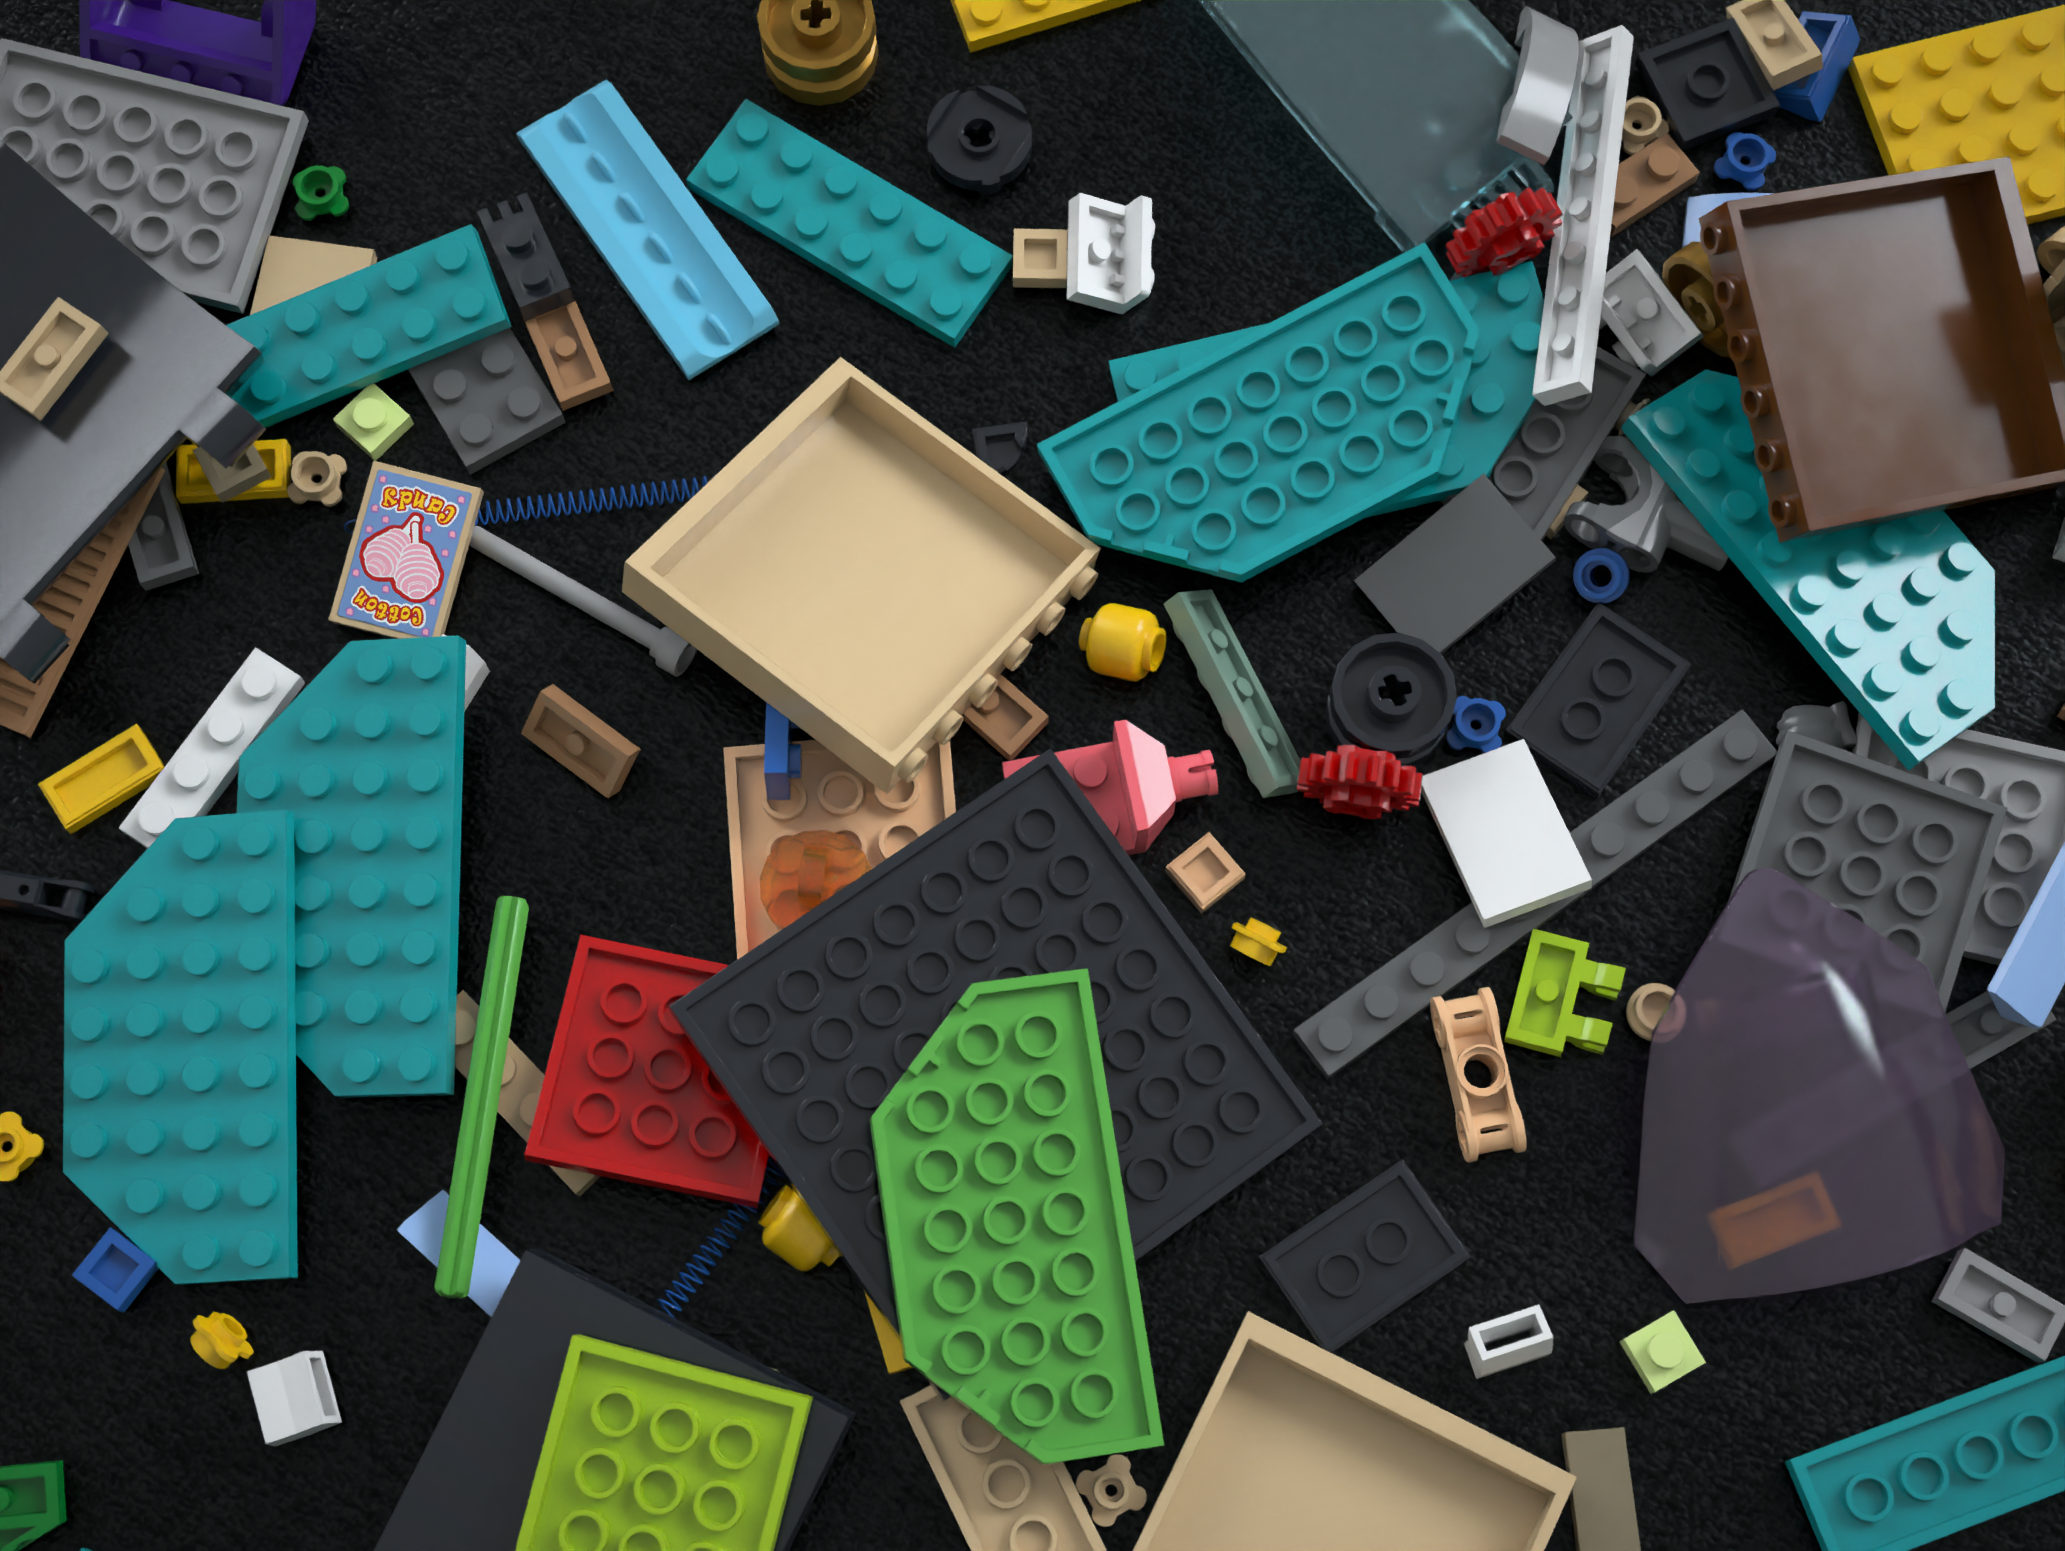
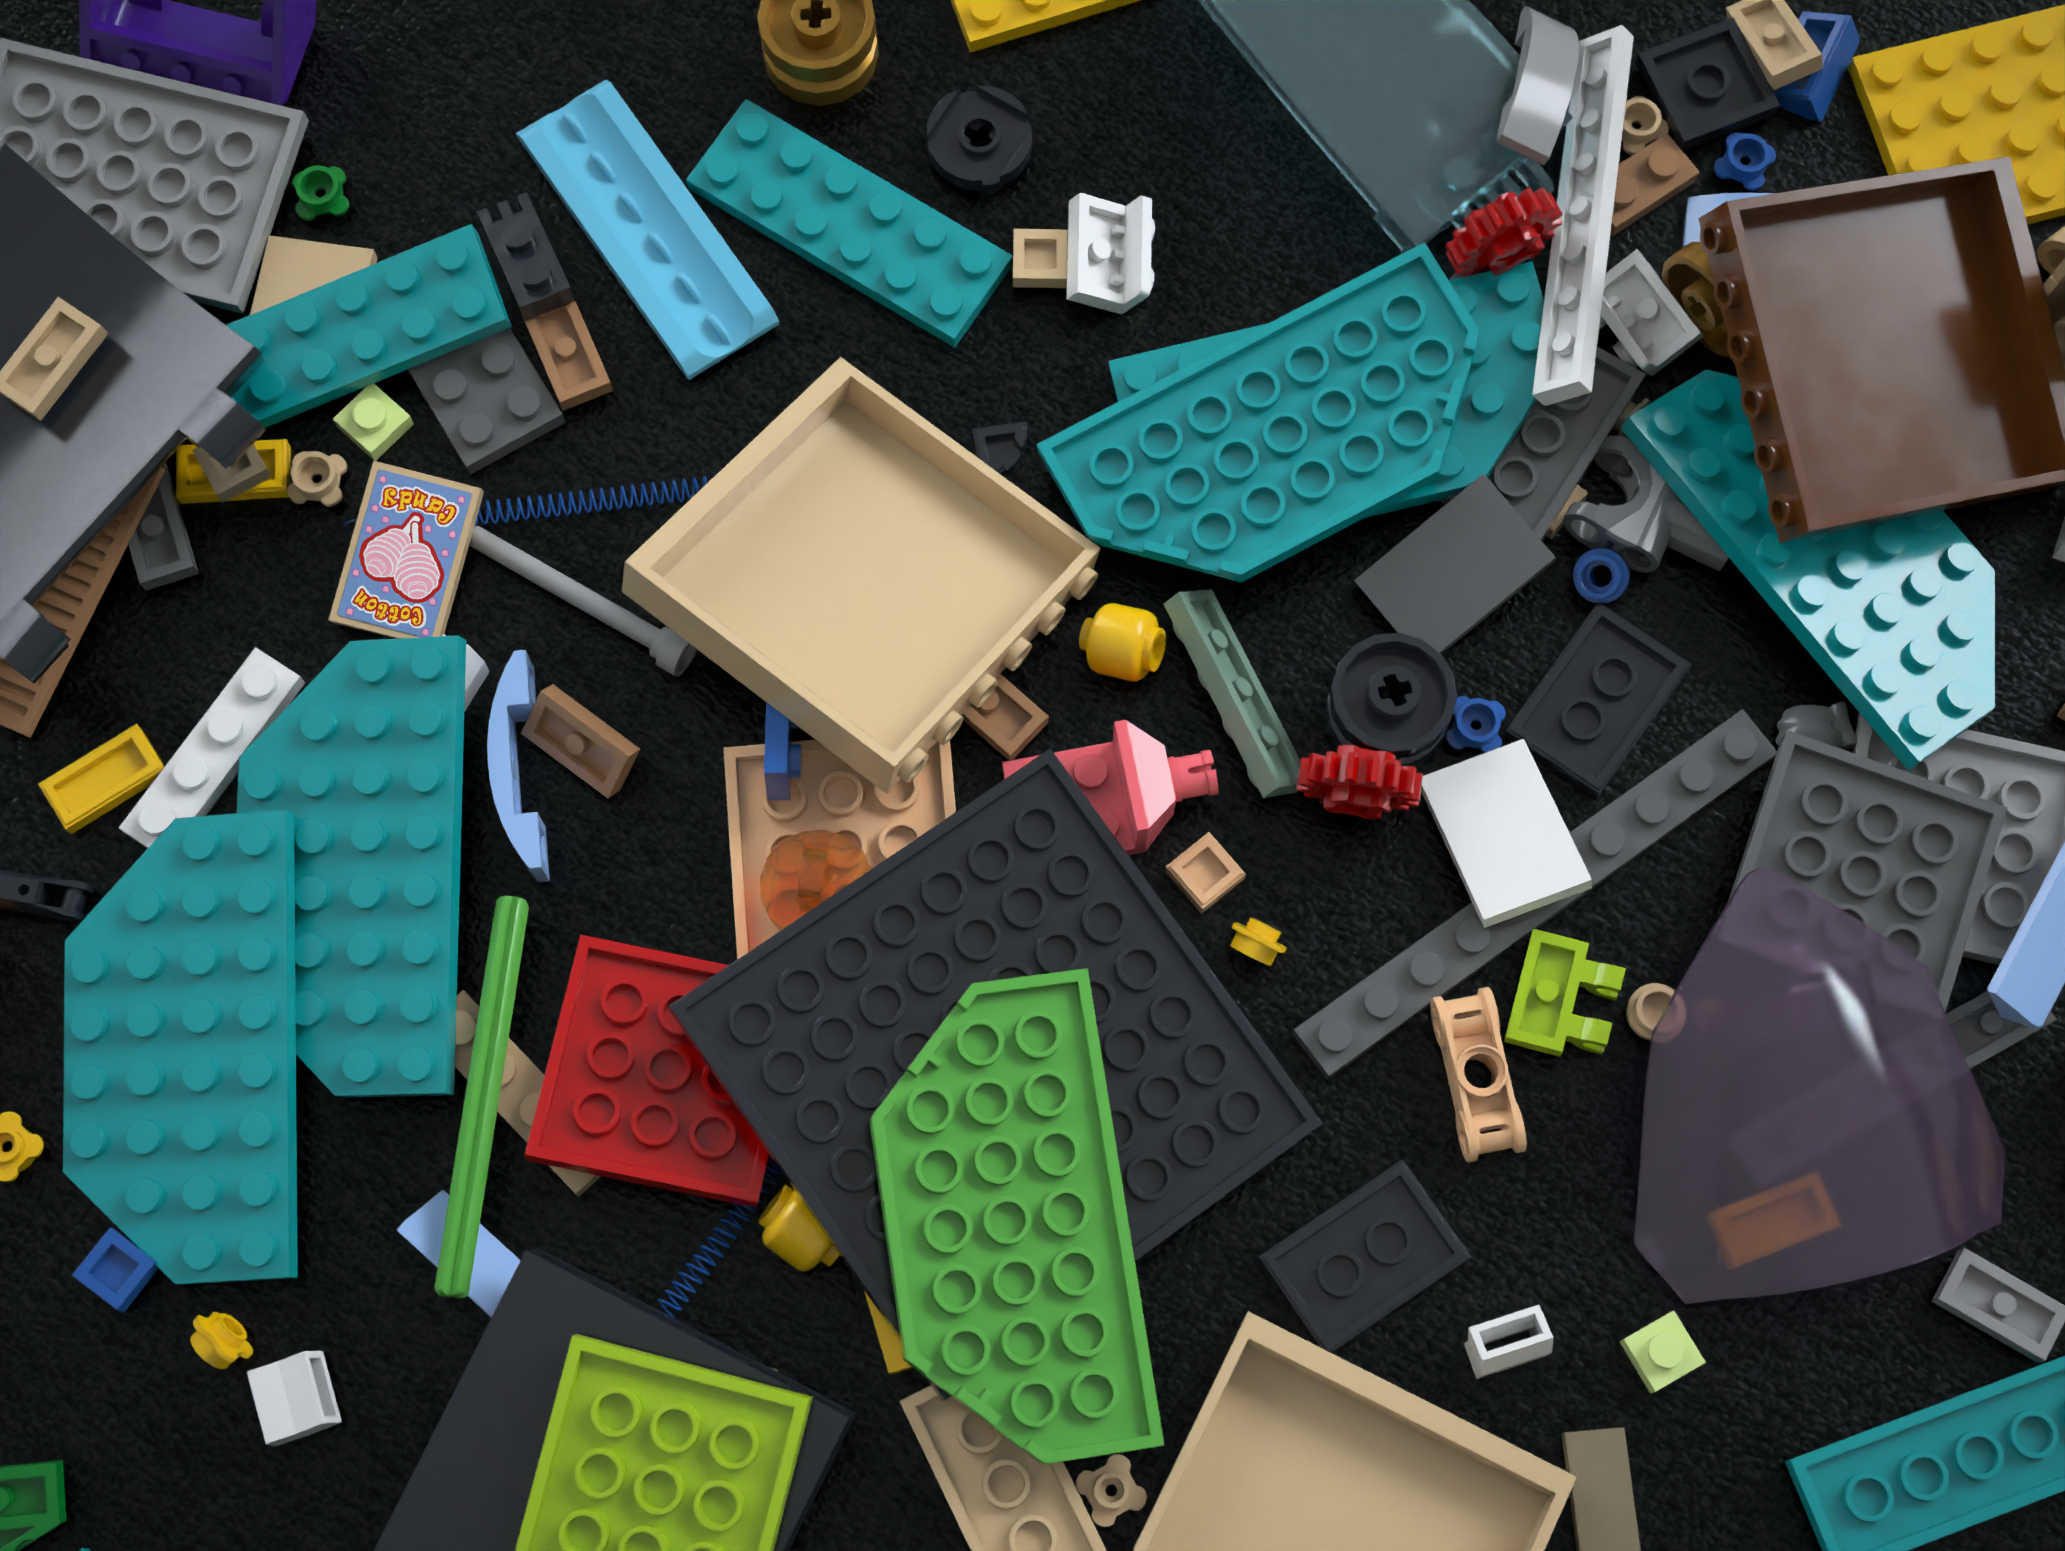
(513, 704): none -> light blue slope

